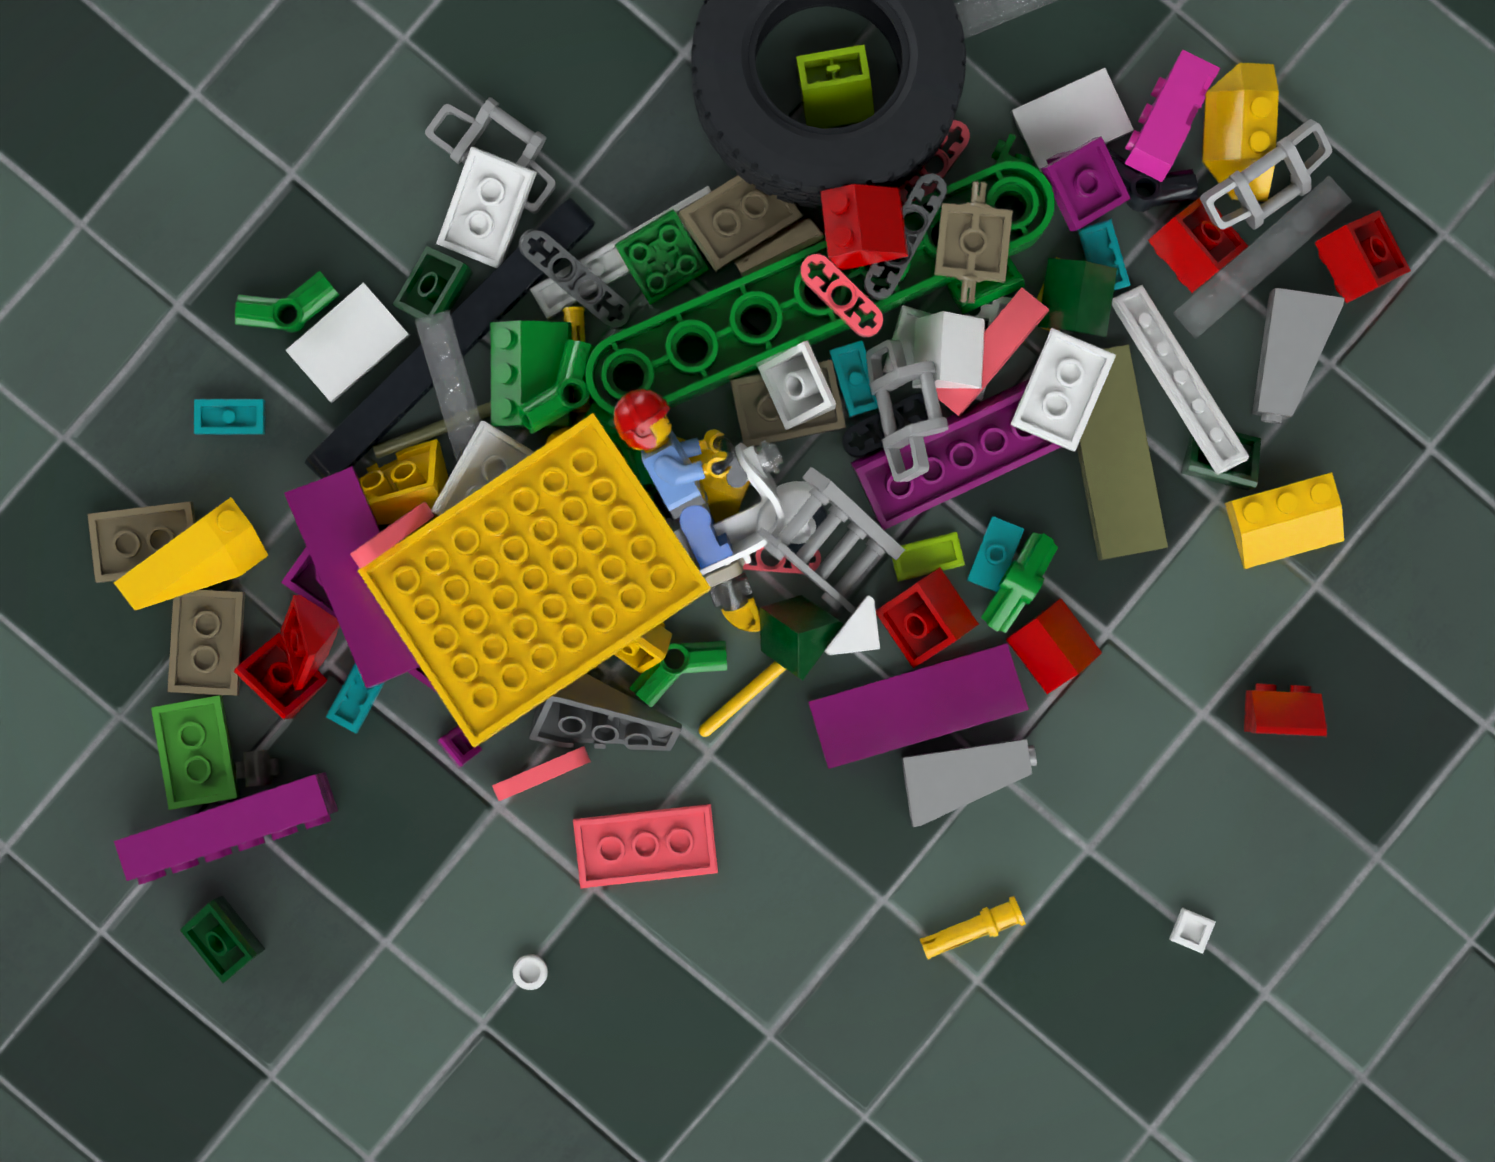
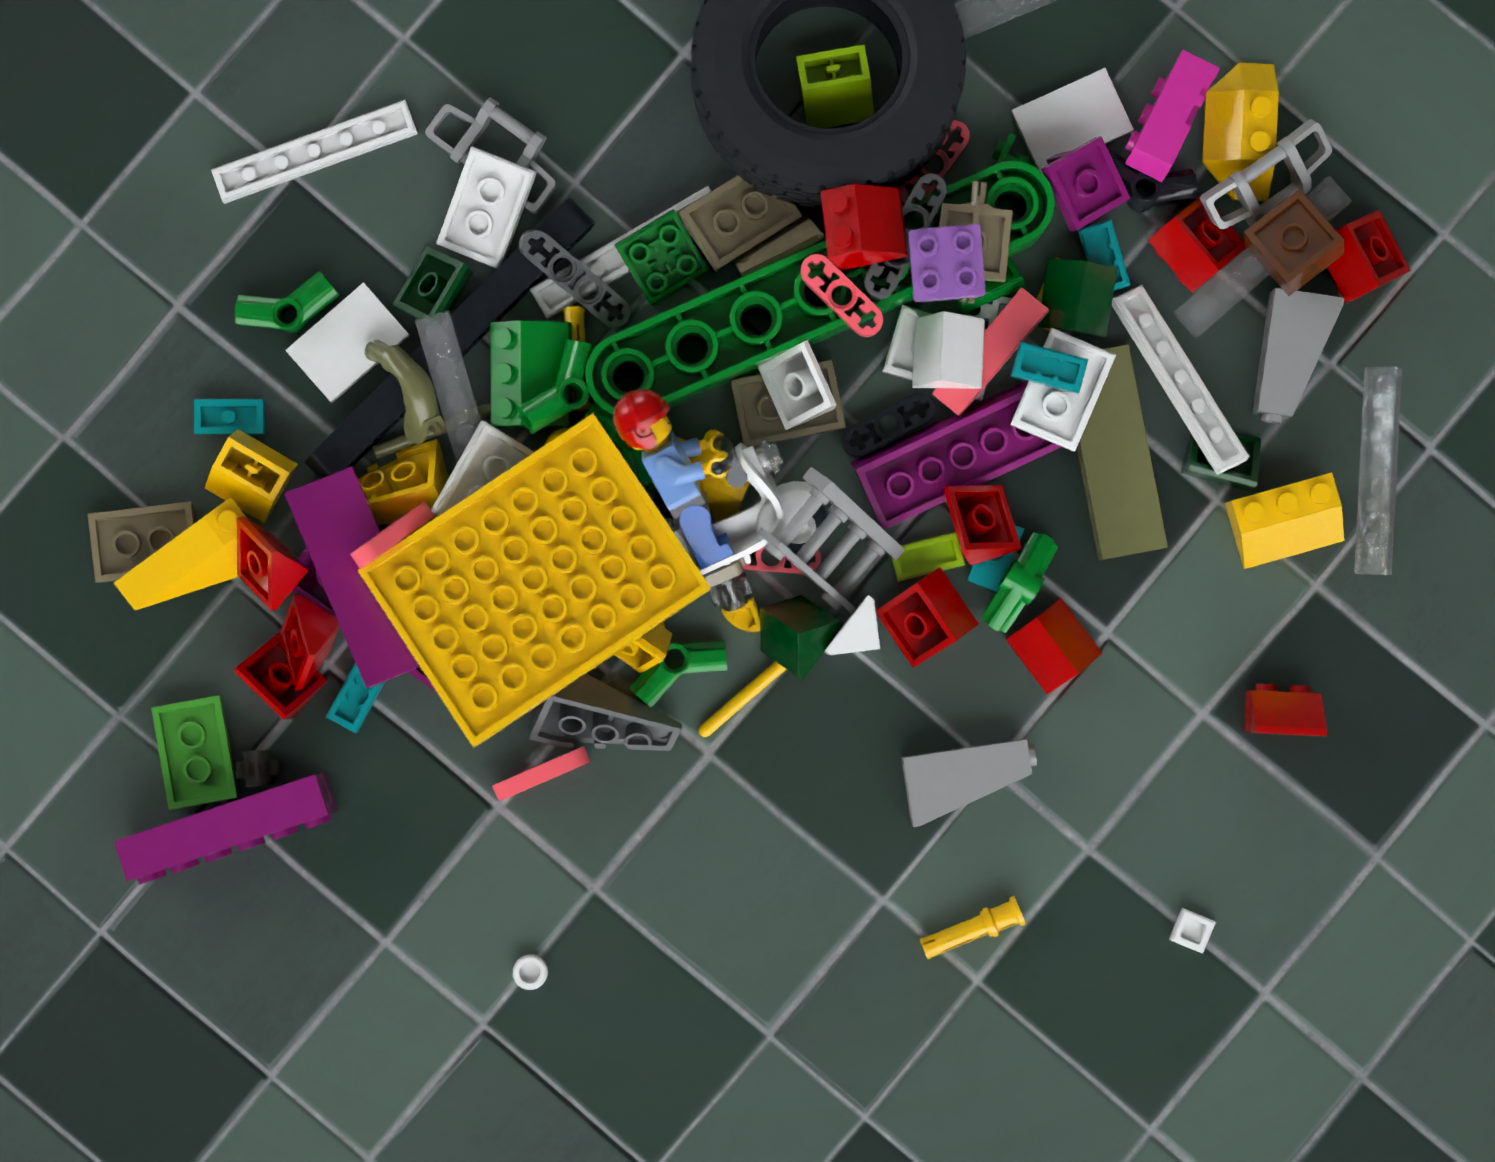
(206, 642): dark tan plate -> none
(222, 939): dark green slope -> none
(250, 475): none -> yellow slope
(266, 564): none -> red slope
(314, 151): none -> white tile
(417, 389): none -> olive piece
(458, 747): magenta slope -> none
(645, 845): coral tile -> none
(853, 378): teal plate -> none
(913, 433): light grey bar -> none
(918, 706): magenta arch -> none
(947, 263): none -> medium lavender bracket
(982, 521): none -> red slope
(1049, 367): none -> teal plate
(1294, 242): none -> reddish brown container
(1378, 470): none -> clear plate

